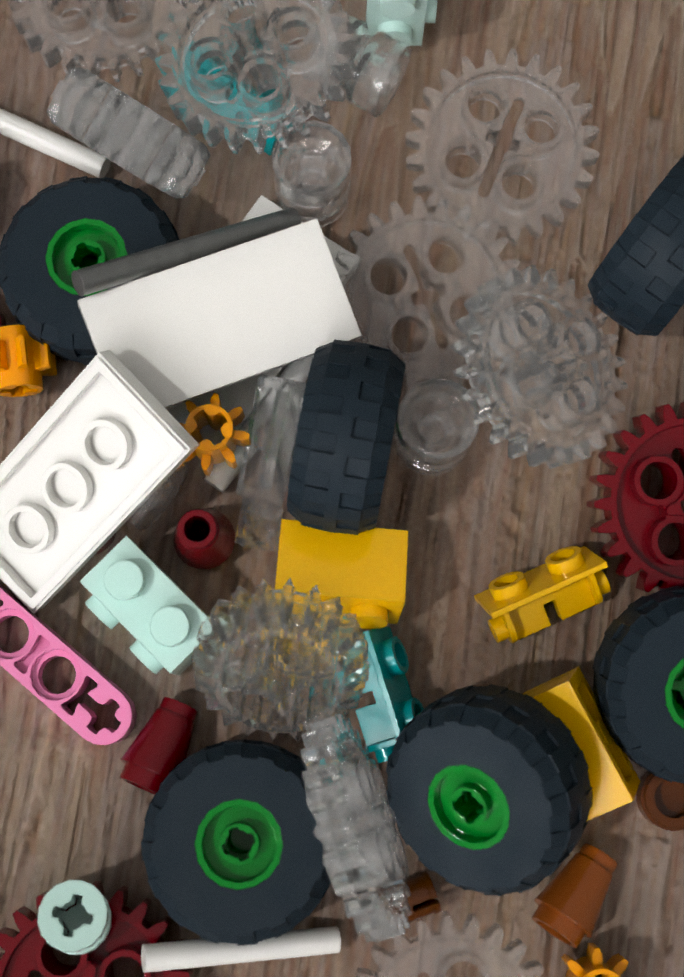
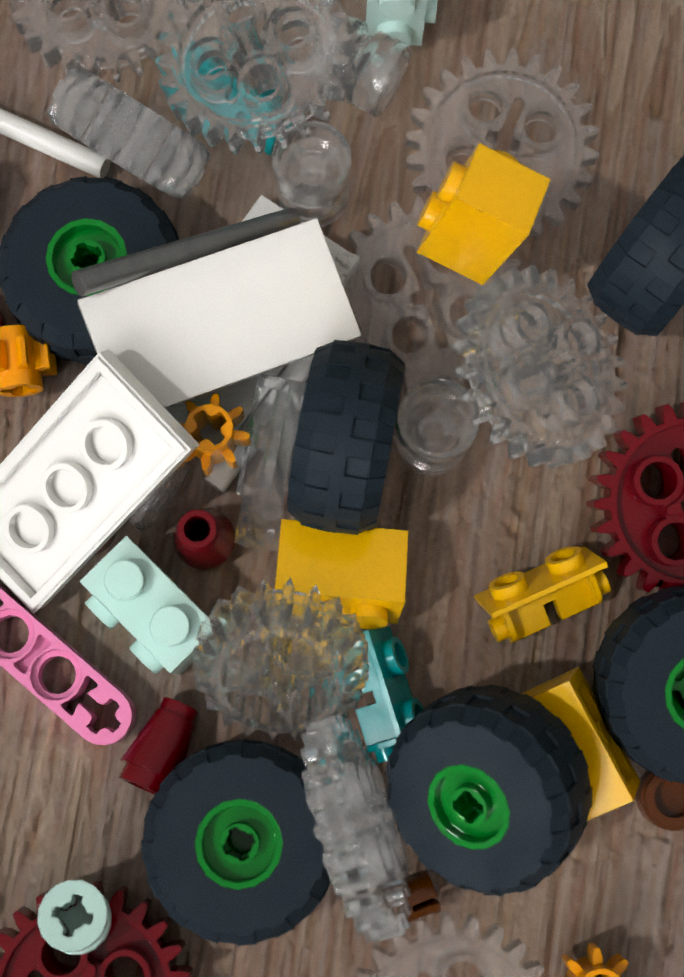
(204, 953): white bar -> none
(481, 213): none -> yellow brick
(575, 896): dark orange cone -> none

